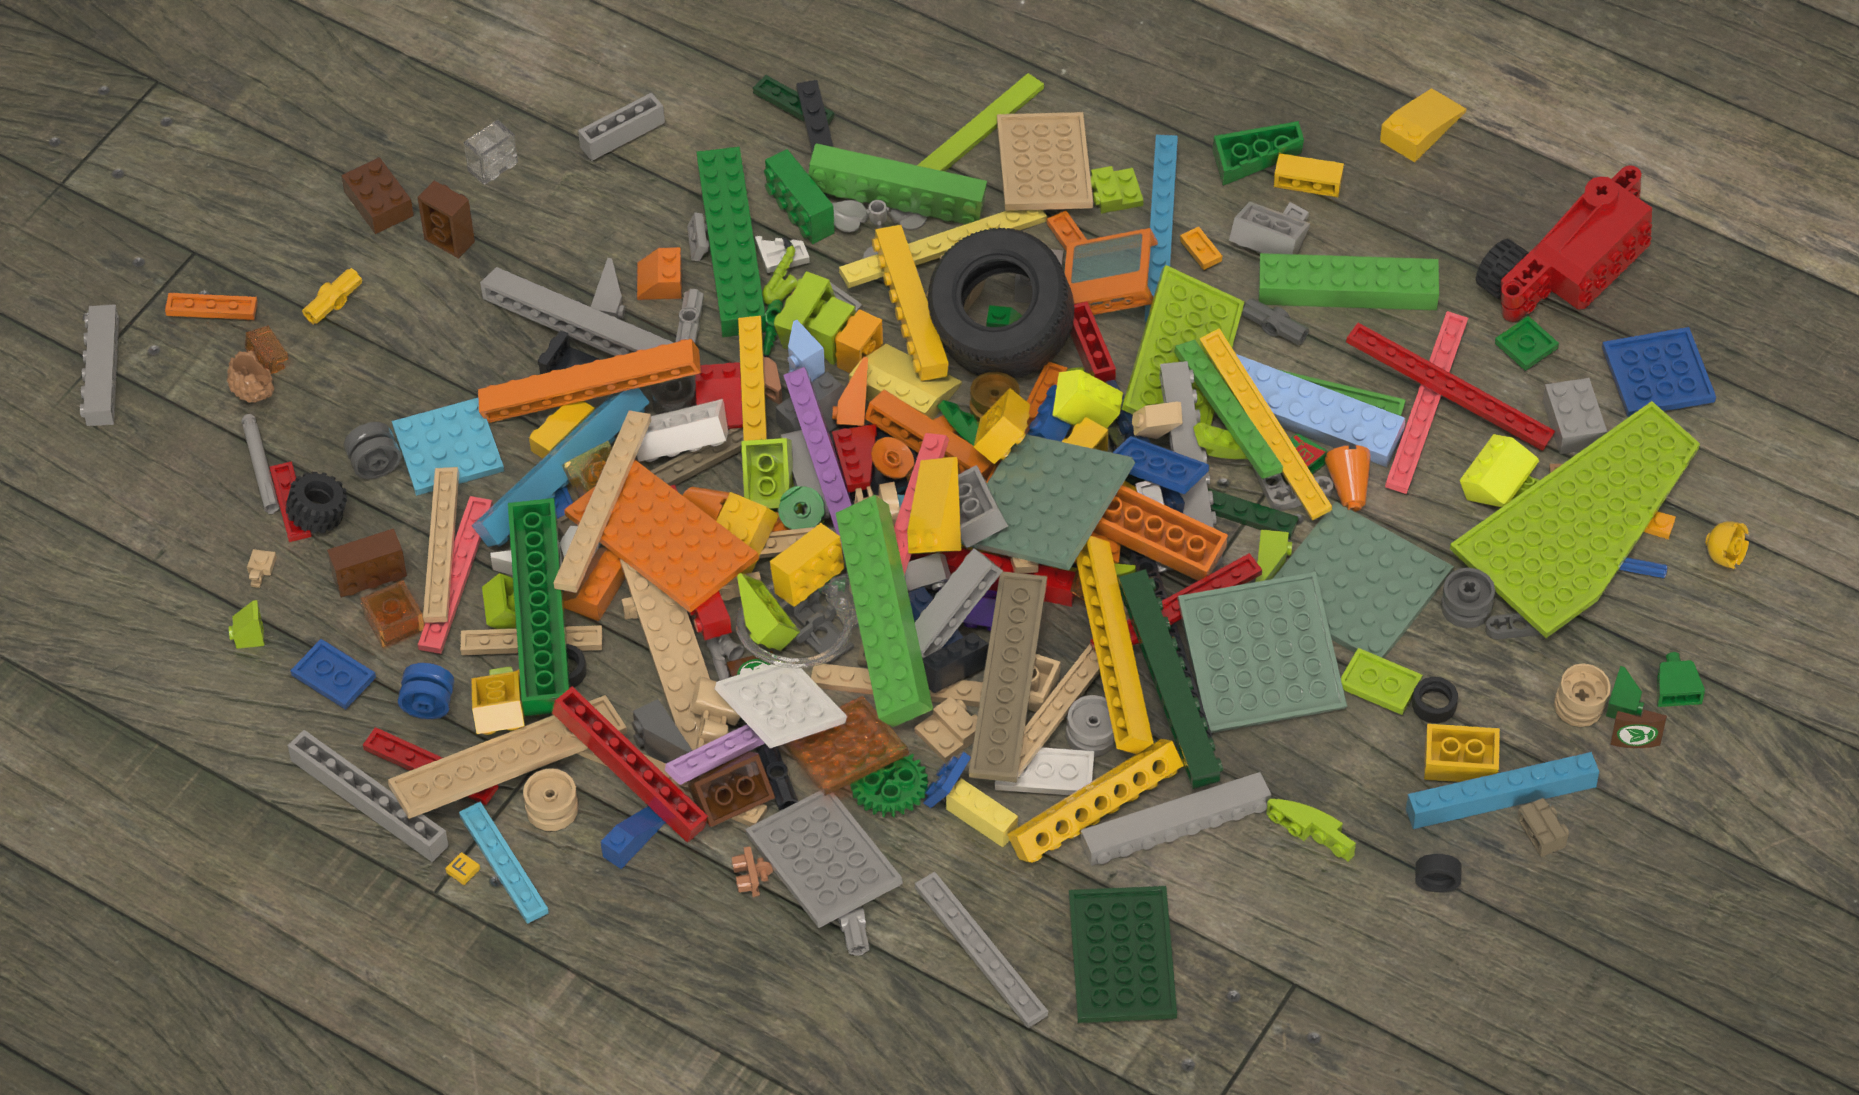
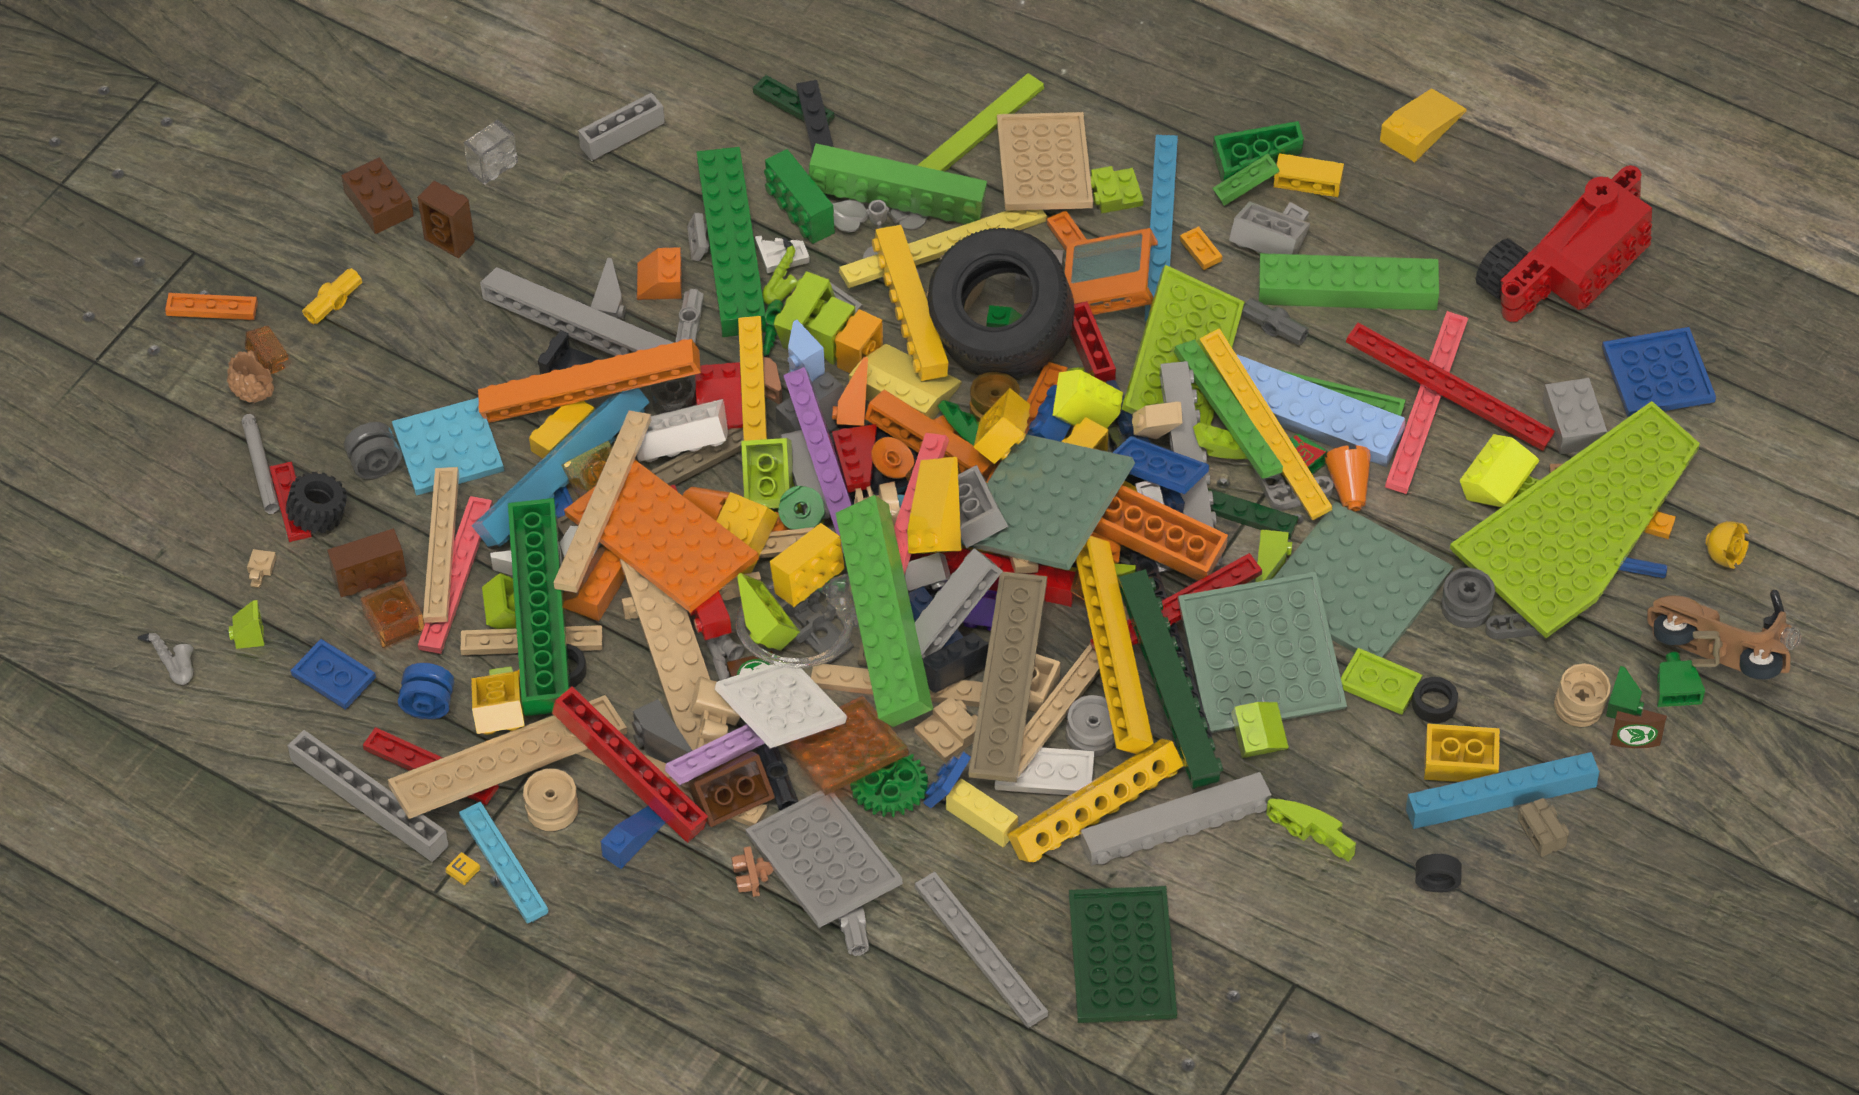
(100, 365): light grey brick -> none
(180, 665): none -> light grey piece
(1246, 179): none -> bright green plate
(1259, 728): none -> lime slope
(1526, 343): green plate -> none
(1699, 630): none -> piece

